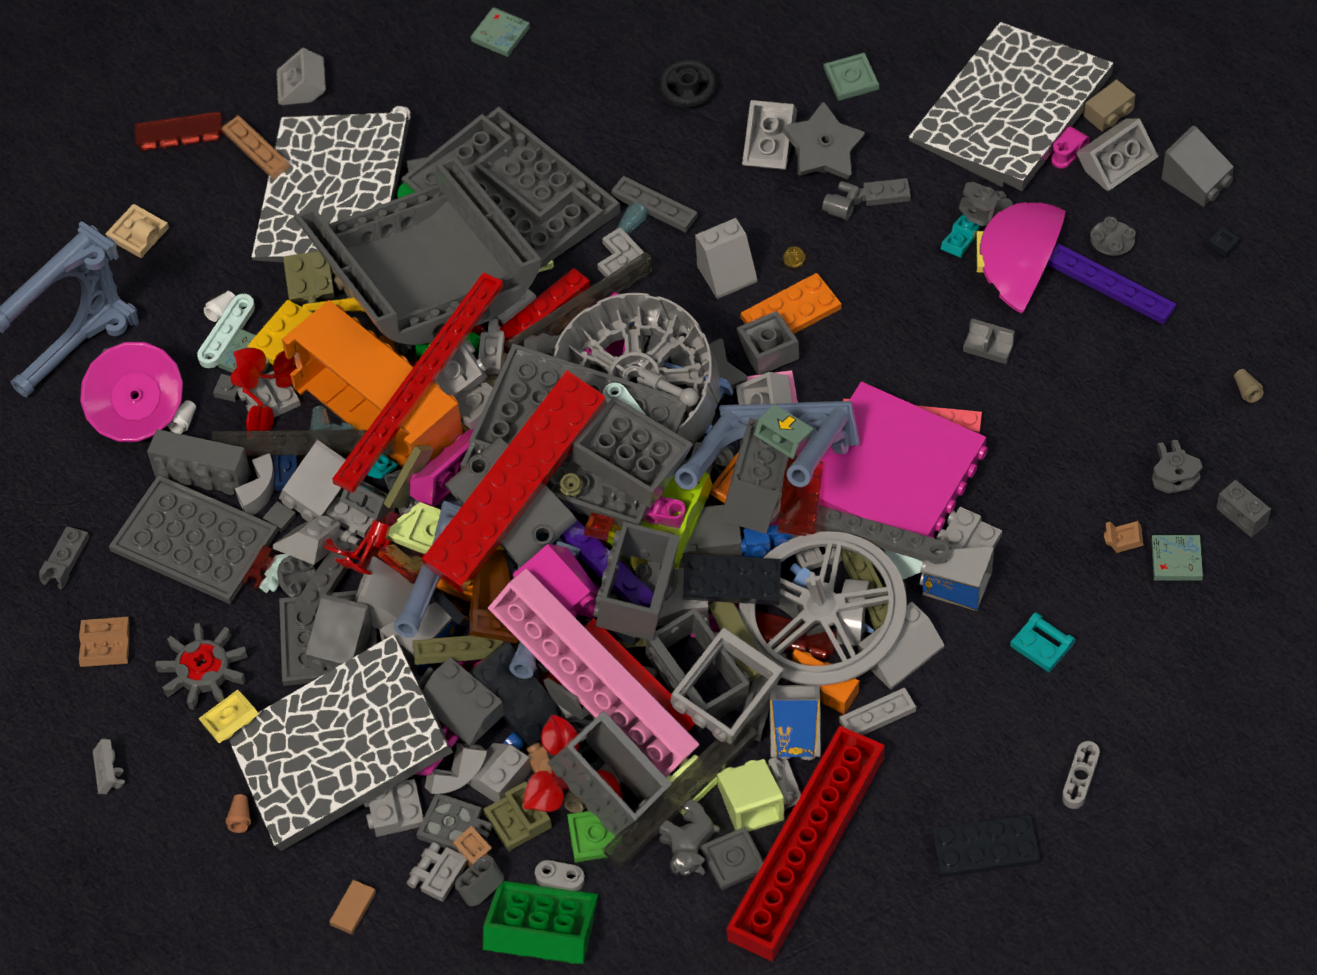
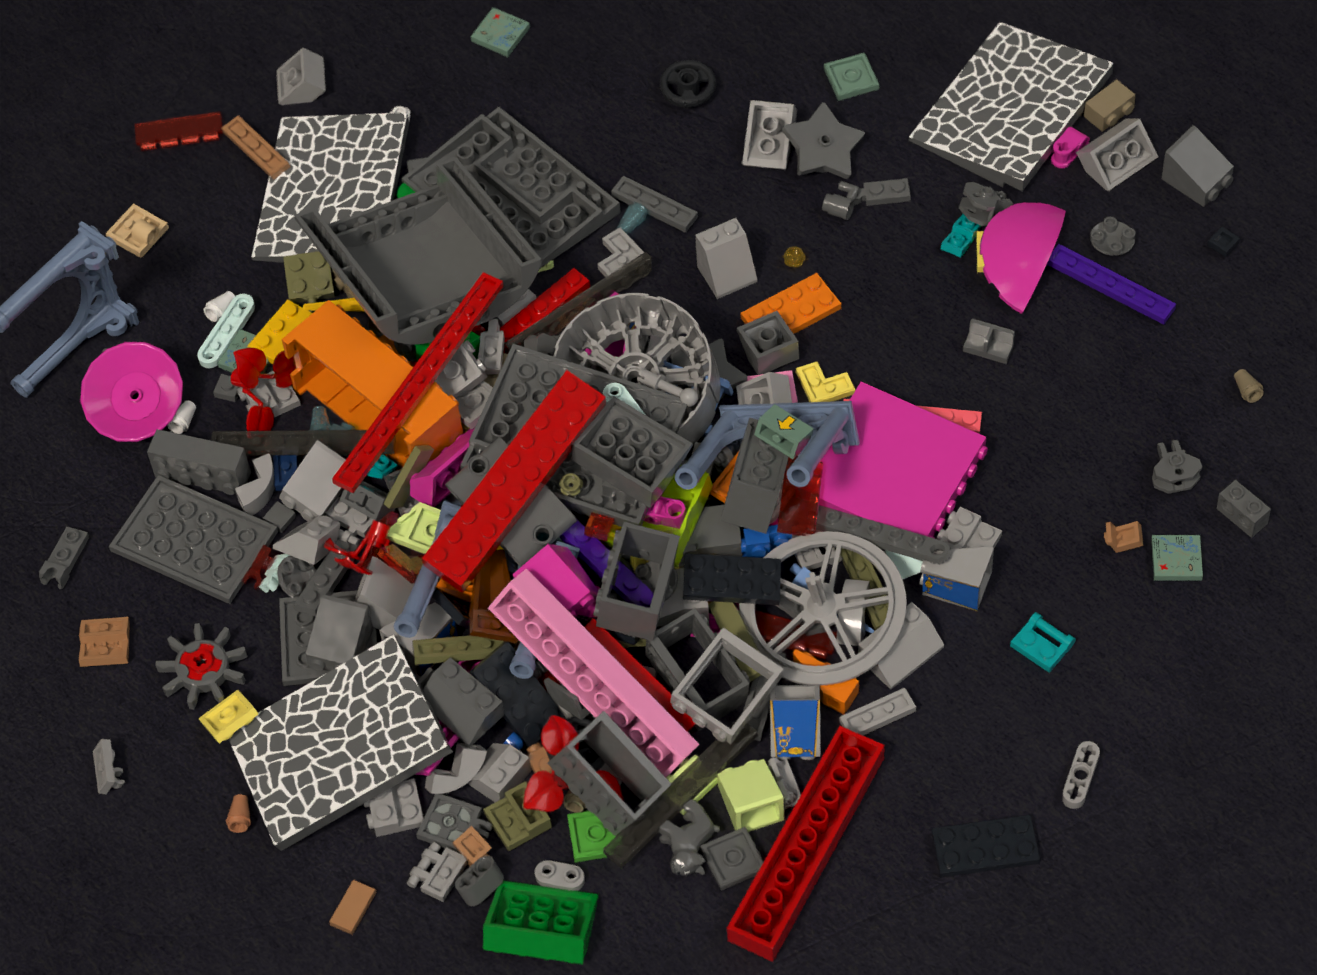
(821, 389): none -> light yellow tile

